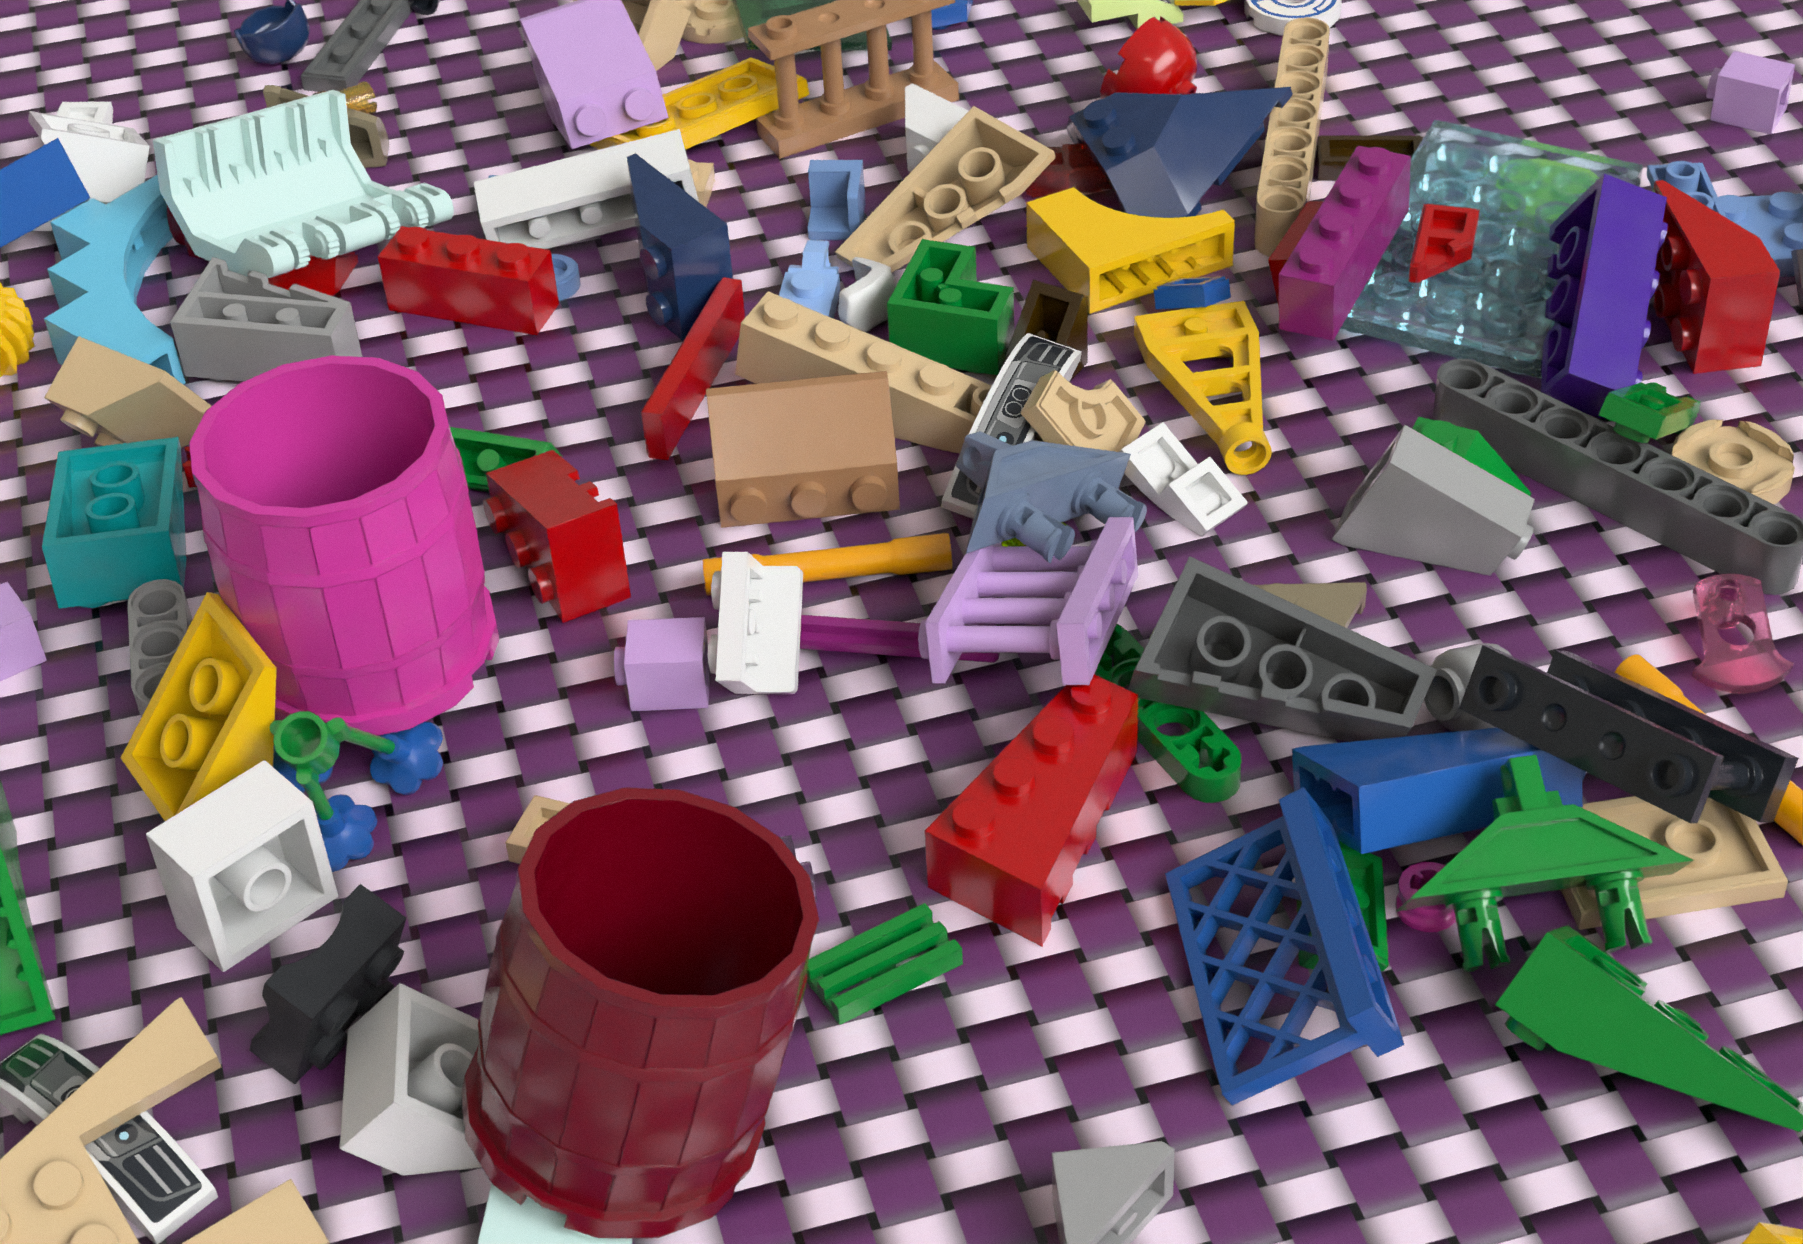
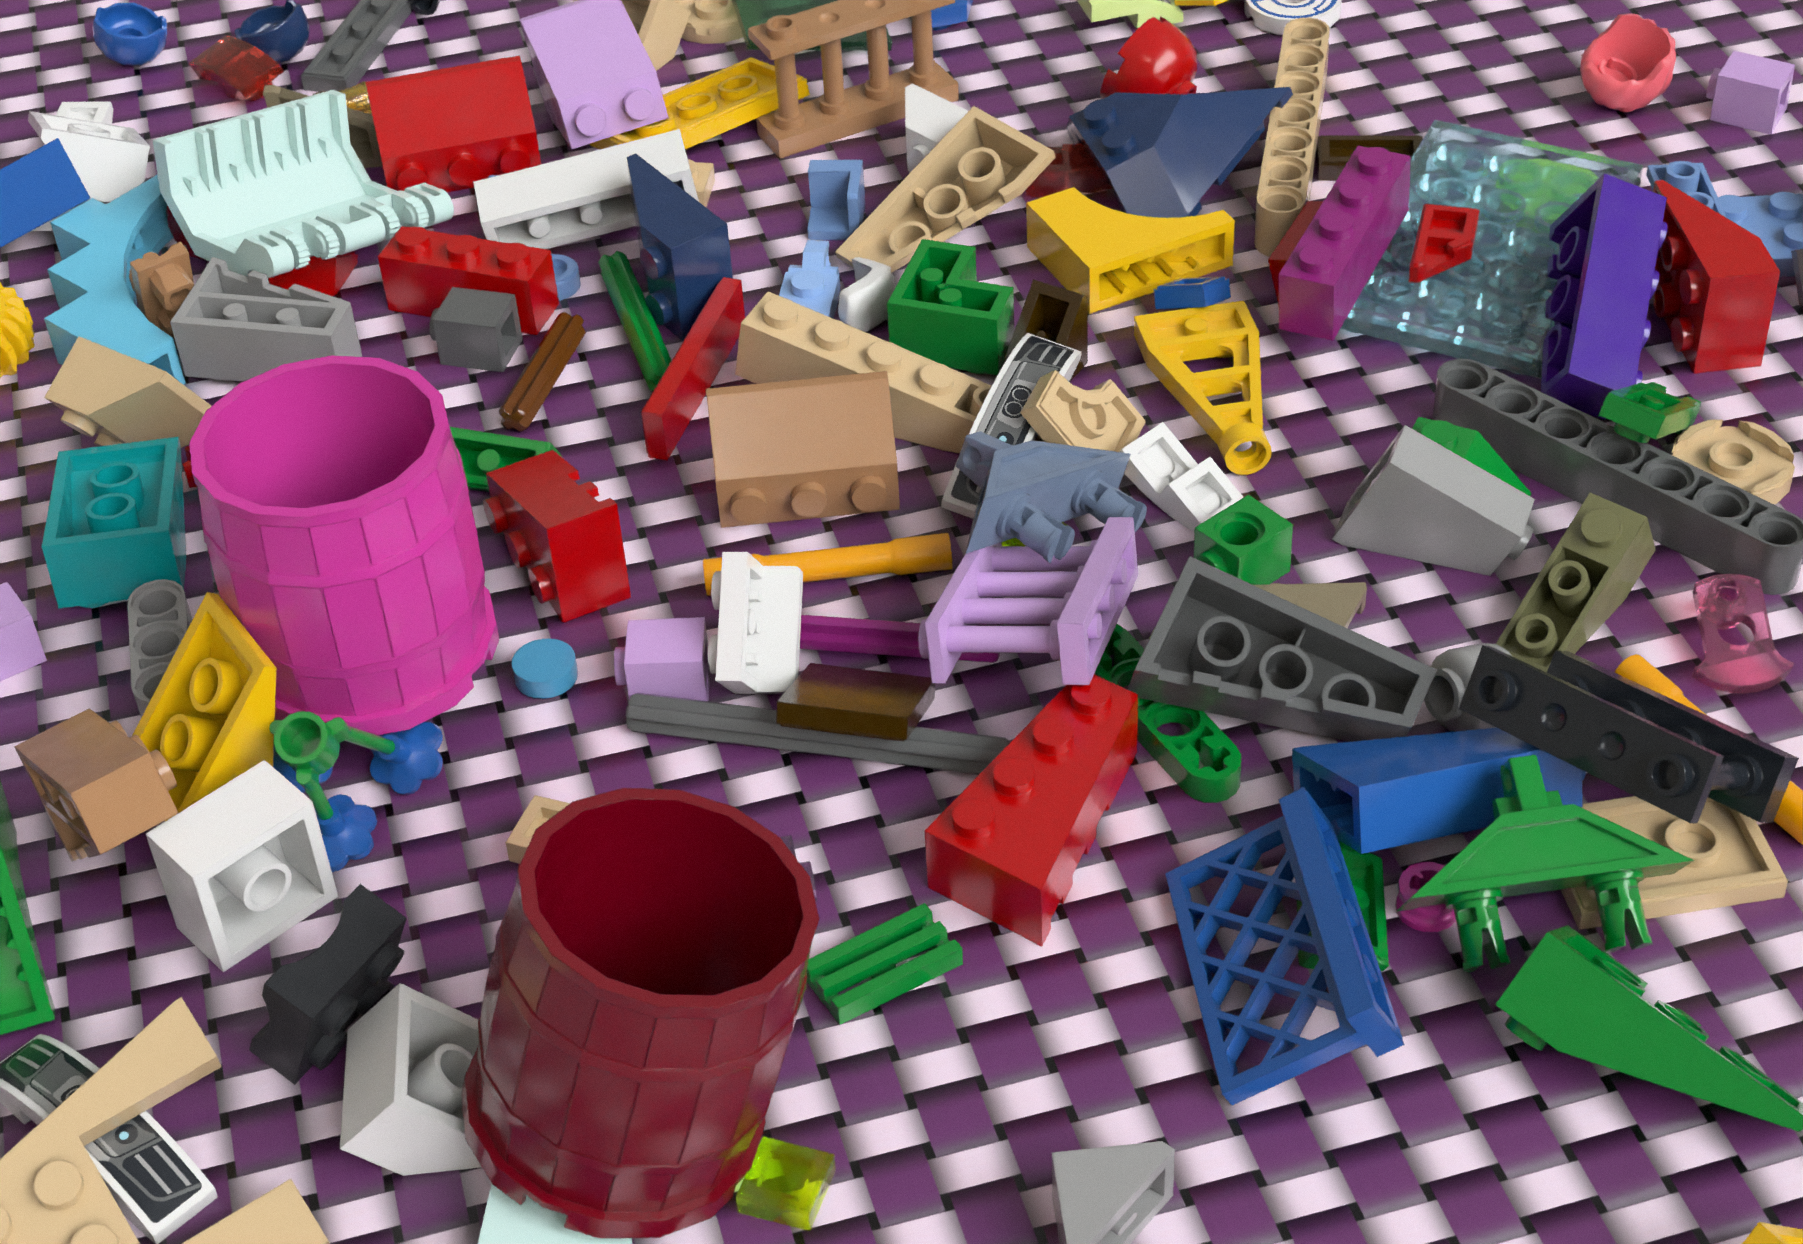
(97, 783): none -> medium nougat wedge
(129, 33): none -> blue hair
(162, 284): none -> medium nougat hips
(237, 68): none -> clear red slope
(454, 124): none -> red slope
(476, 329): none -> dark grey brick
(542, 372): none -> reddish brown axle
(544, 668): none -> dark azure tile
(635, 317): none -> green axle
(758, 728): none -> dark grey axle
(786, 1183): none -> clear neon green tile
(856, 702): none -> dark brown tile
(1246, 542): none -> green brick
(1580, 582): none -> olive slope
(1628, 63): none -> coral hair

